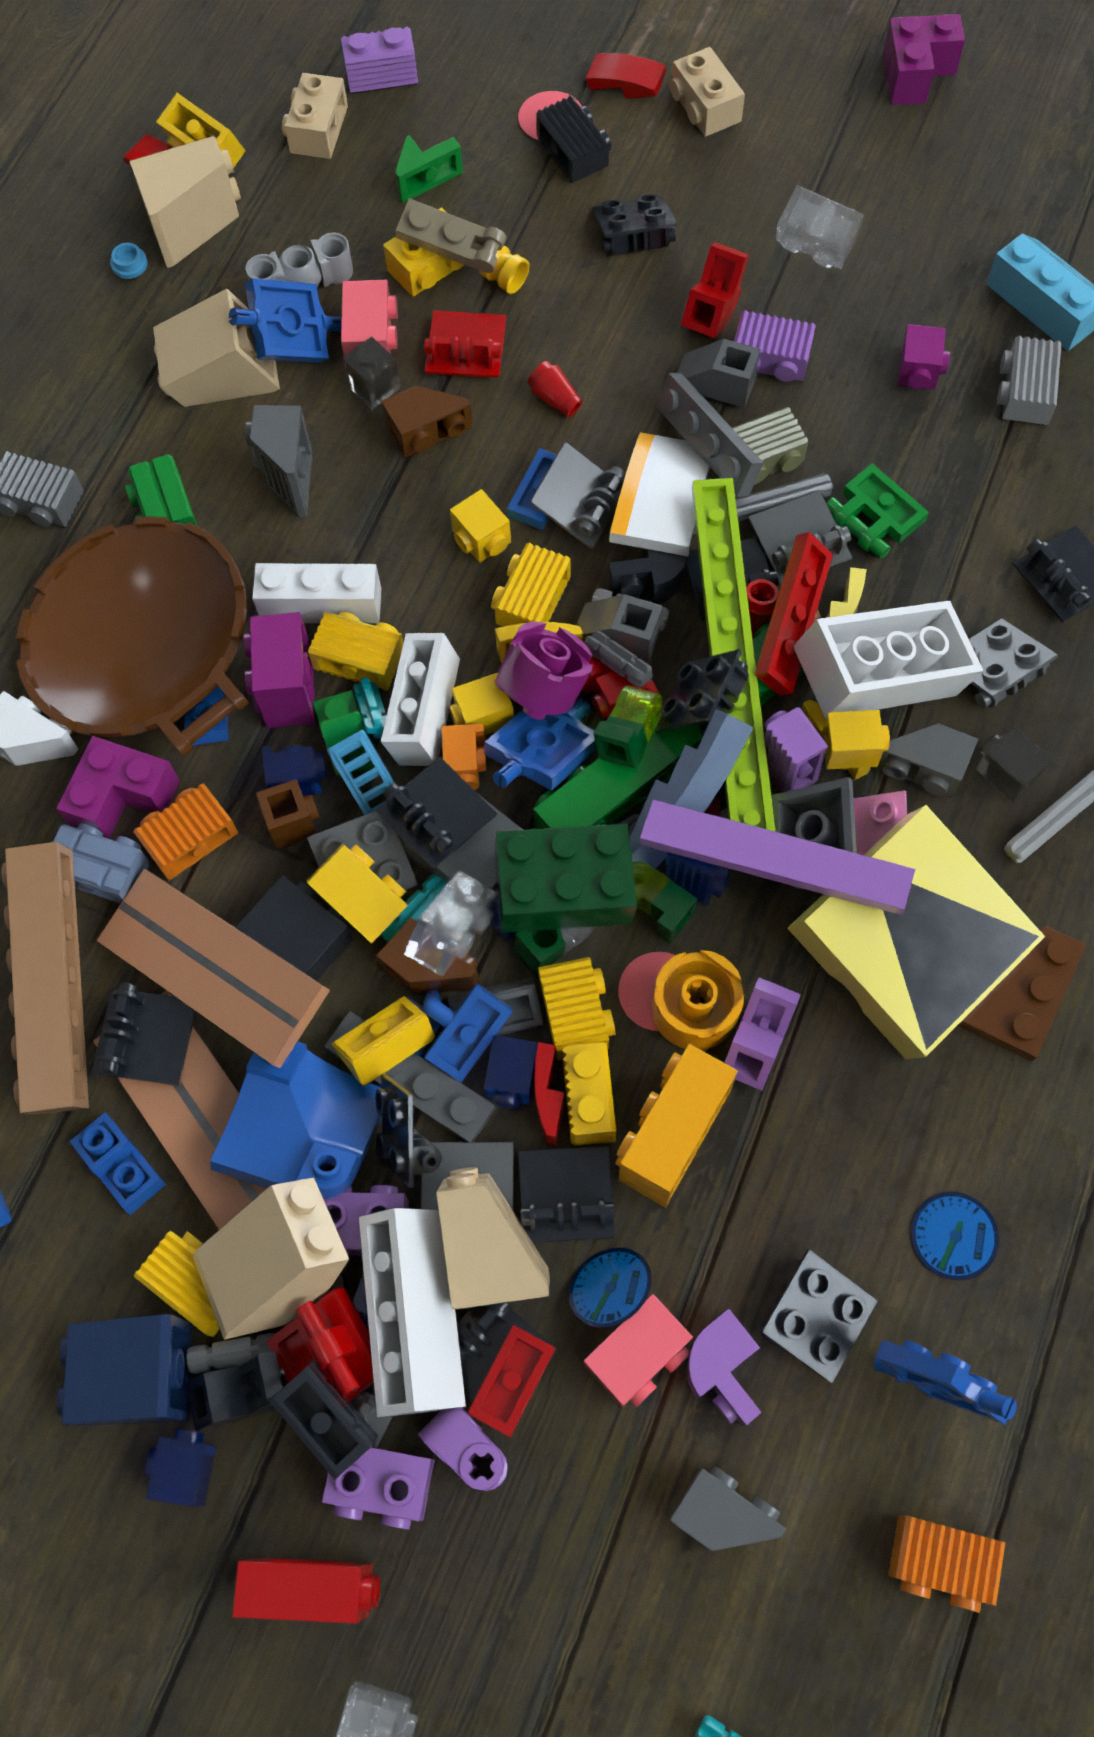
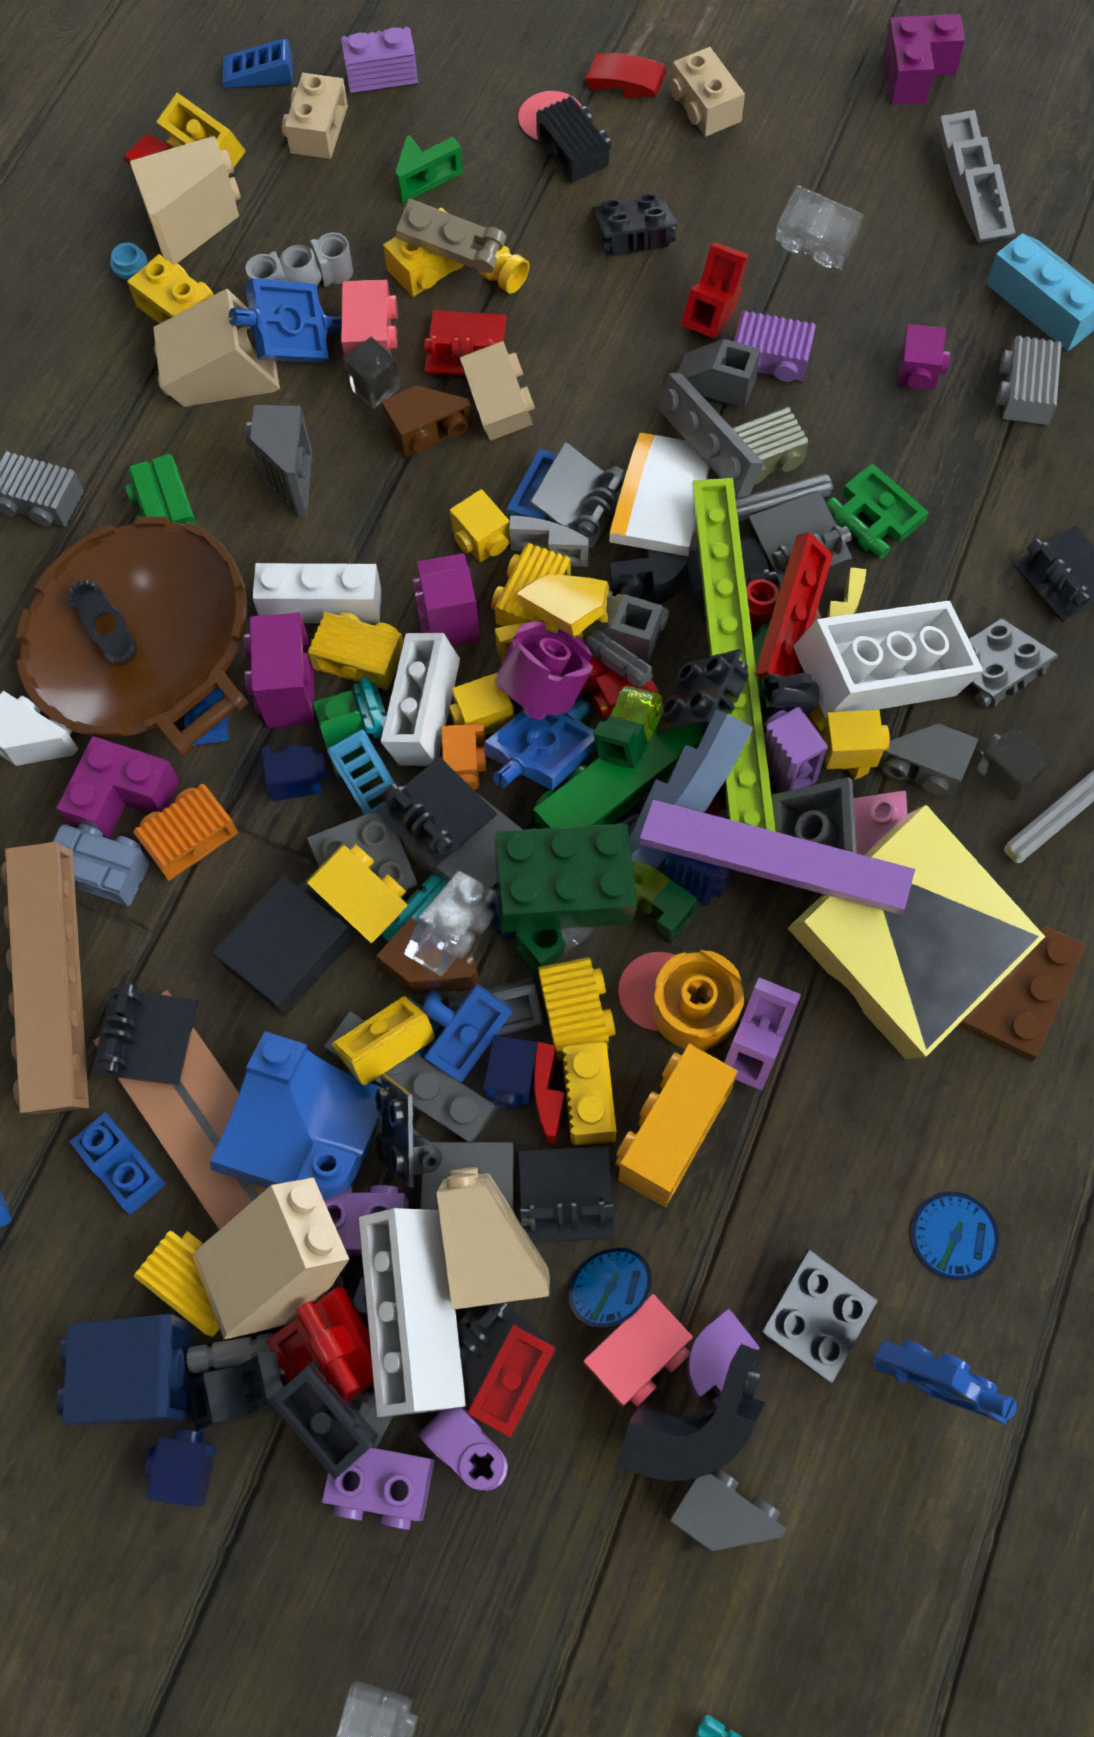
(92, 603): none -> black piece
(166, 289): none -> yellow brick
(213, 967): nougat tile -> none
(268, 62): none -> blue slope
(288, 813): reddish brown brick -> none
(305, 1590): red window -> none
(447, 599): none -> magenta brick
(496, 390): none -> tan brick
(549, 536): none -> light grey slope
(554, 389): red cone -> none
(567, 601): none -> yellow slope
(695, 1446): none -> black arch
(790, 692): none -> black piece
(946, 1560): orange brick -> none
(975, 177): none -> light grey slope

